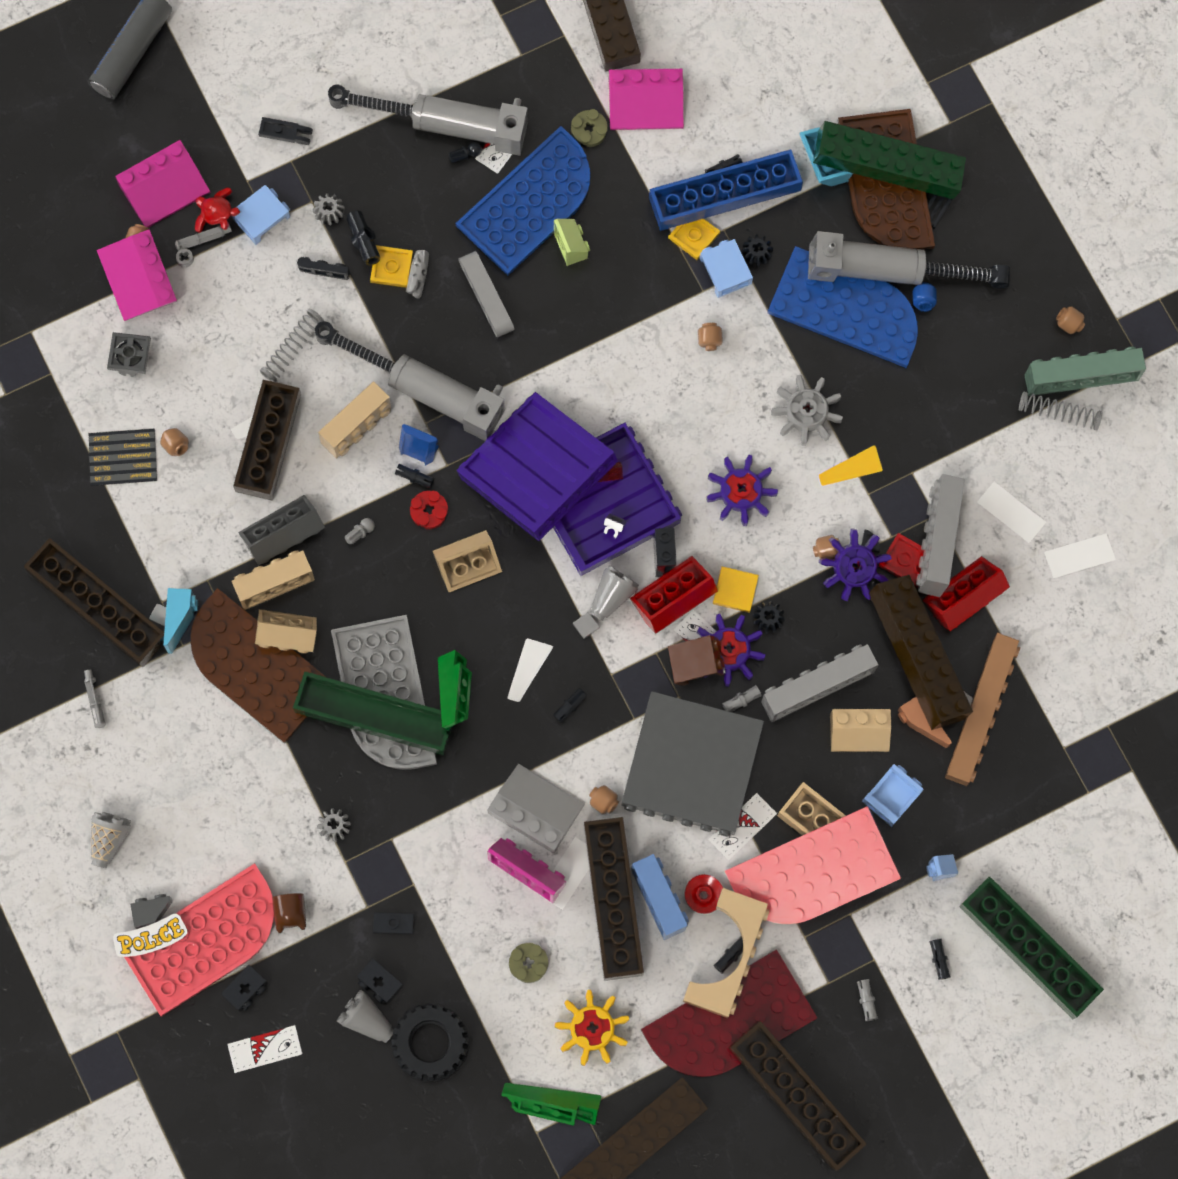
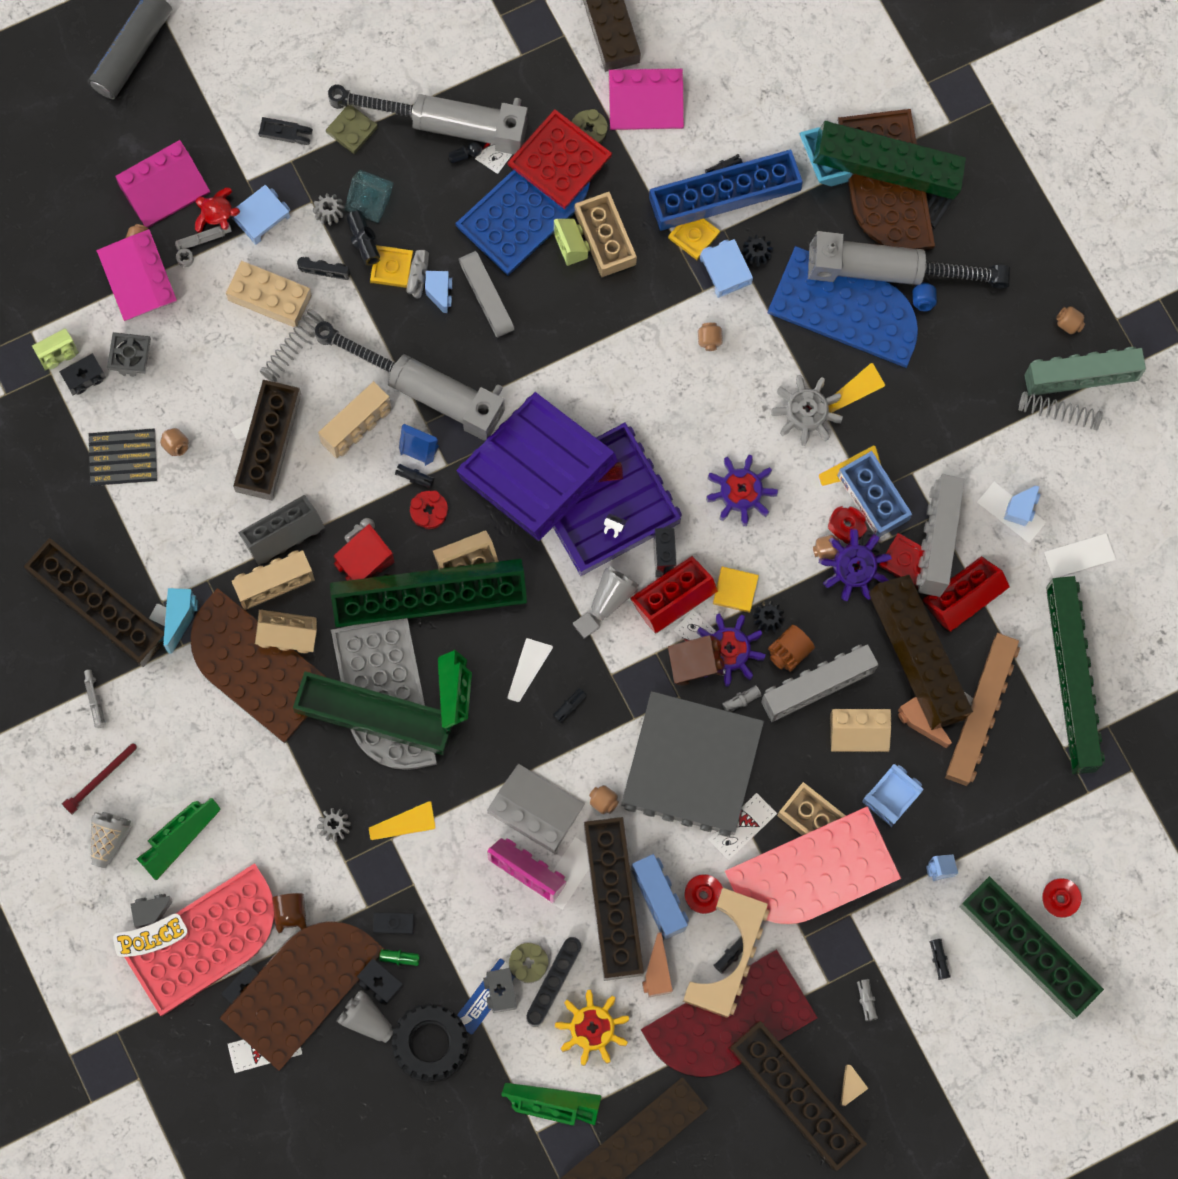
(55, 349): none -> yellowish green slope
(72, 803): none -> dark red piece
(87, 366): none -> black brick
(176, 836): none -> green wedge
(268, 294): none -> tan brick
(299, 988): none -> reddish brown plate
(351, 128): none -> olive plate
(364, 556): none -> red slope
(369, 195): none -> clear light blue slope
(399, 957): none -> green axle
(411, 821): none -> yellow sticker
(428, 592): none -> dark green brick
(437, 288): none -> light blue slope
(476, 1007): none -> blue sticker
(504, 980): none -> dark grey brick
(554, 971): none -> black beam
(559, 159): none -> red plate
(605, 234): none -> tan brick
(657, 977): none -> nougat slope
(790, 648): none -> dark orange gear
(838, 527): none -> red plate
(852, 1086): none -> tan slope
(861, 385): none -> yellow sticker
(874, 494): none -> medium blue brick
(1021, 506): none -> light blue slope
(1068, 891): none -> red dish
(1074, 675): none -> dark green brick

